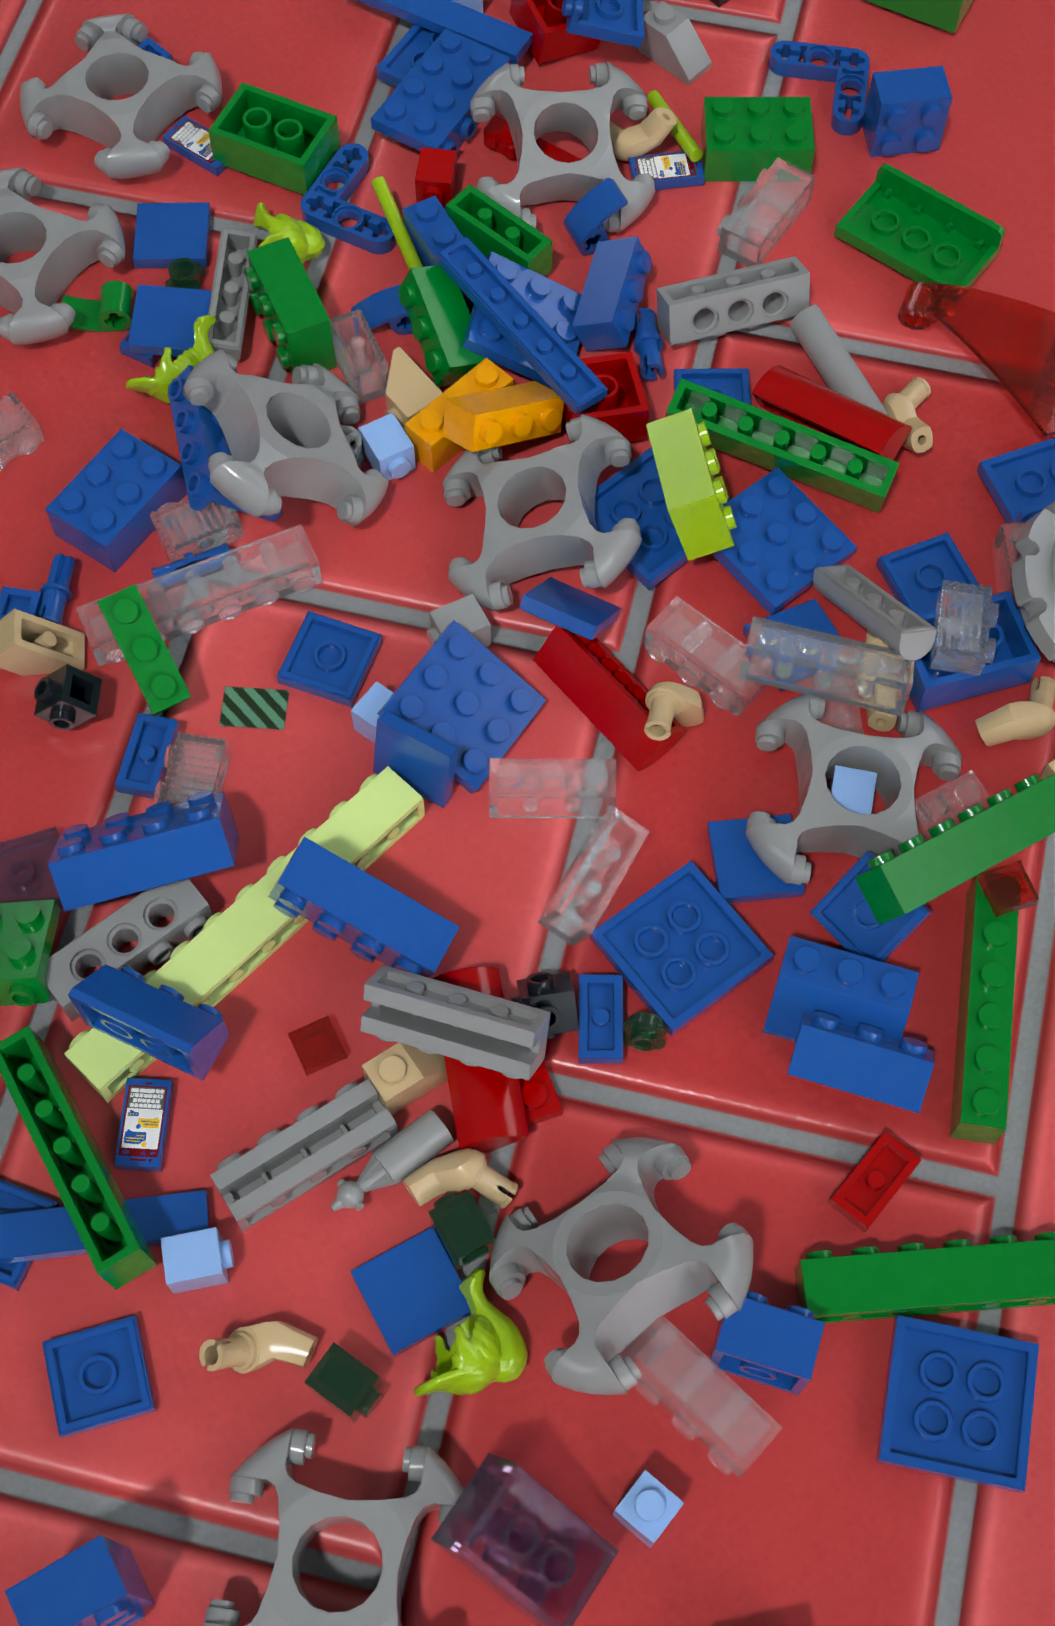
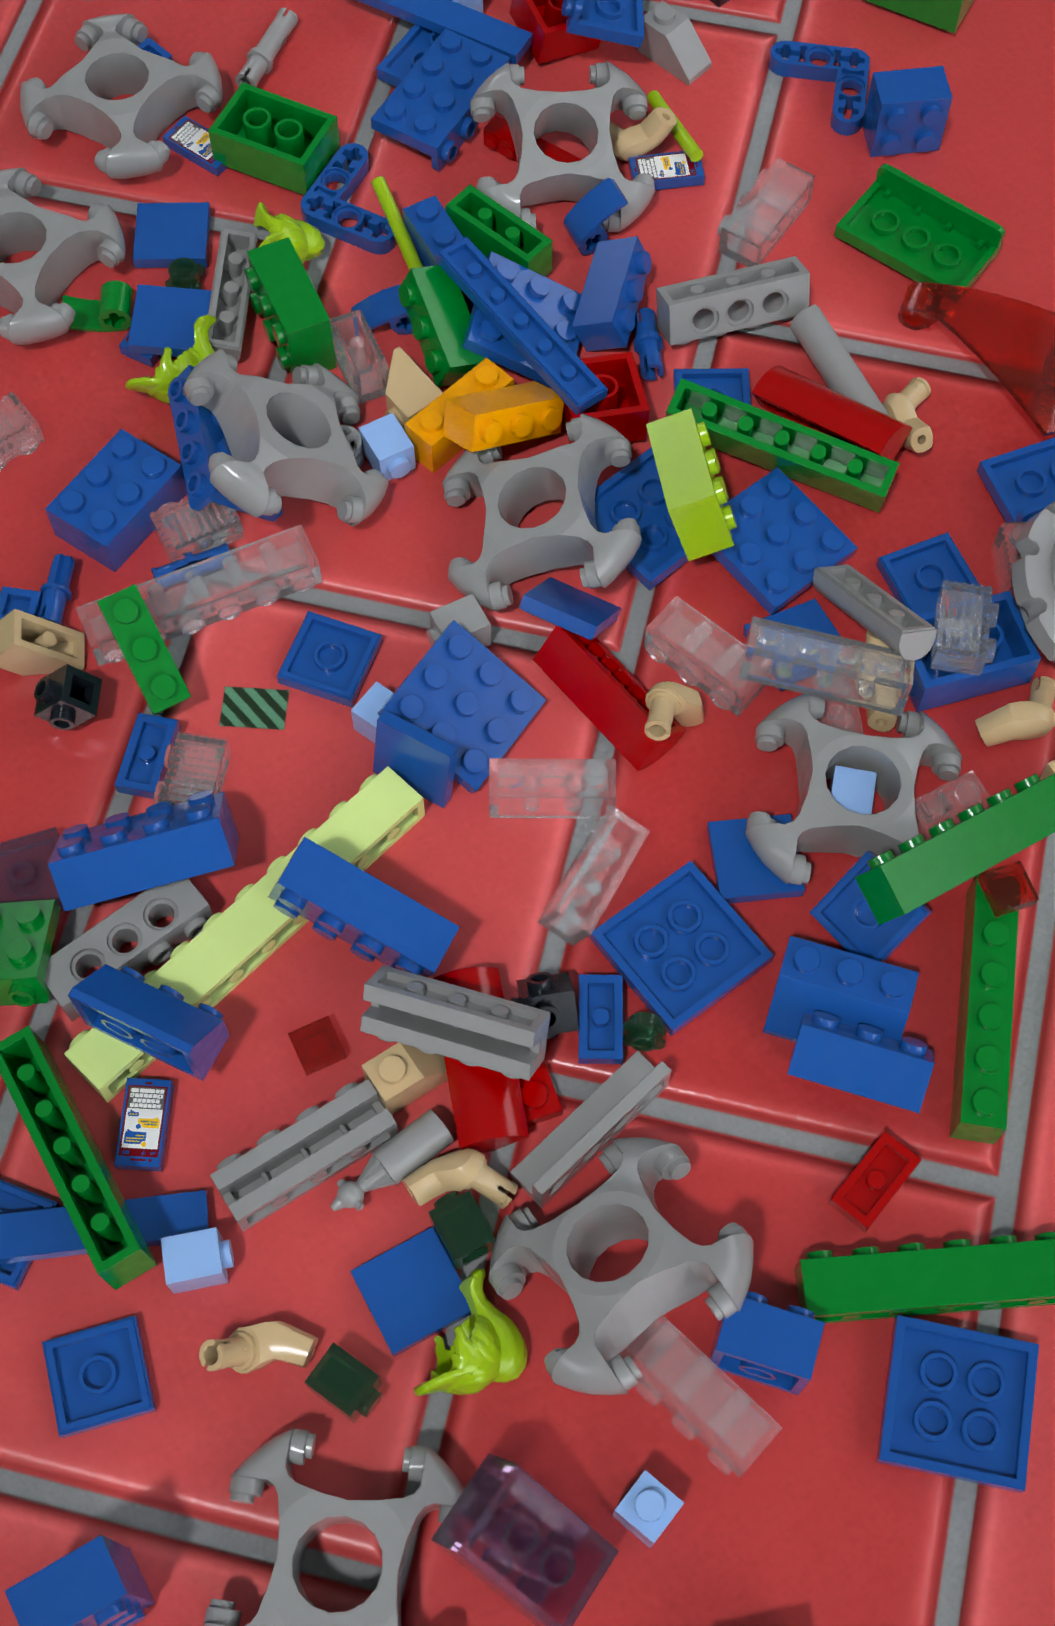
(261, 57): none -> light grey pin
(436, 175): red brick -> none
(590, 1128): none -> light grey fence
(751, 132): green brick -> none

